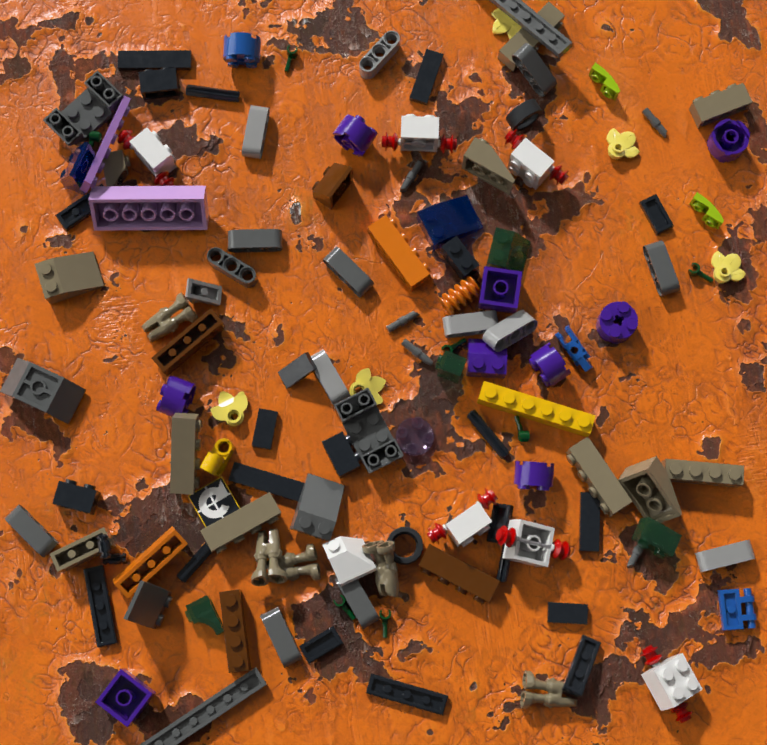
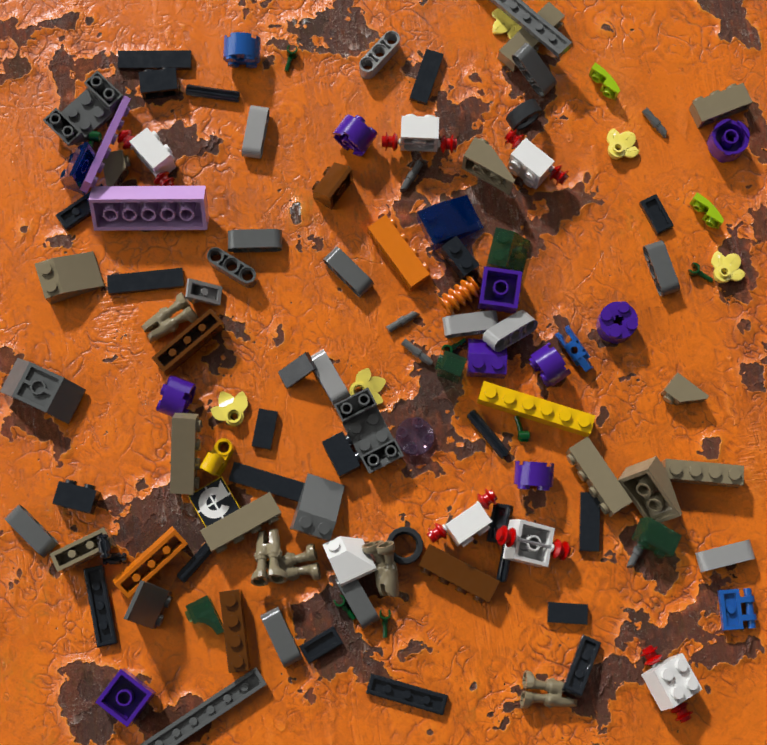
(145, 281): none -> black tile
(682, 391): none -> dark tan slope

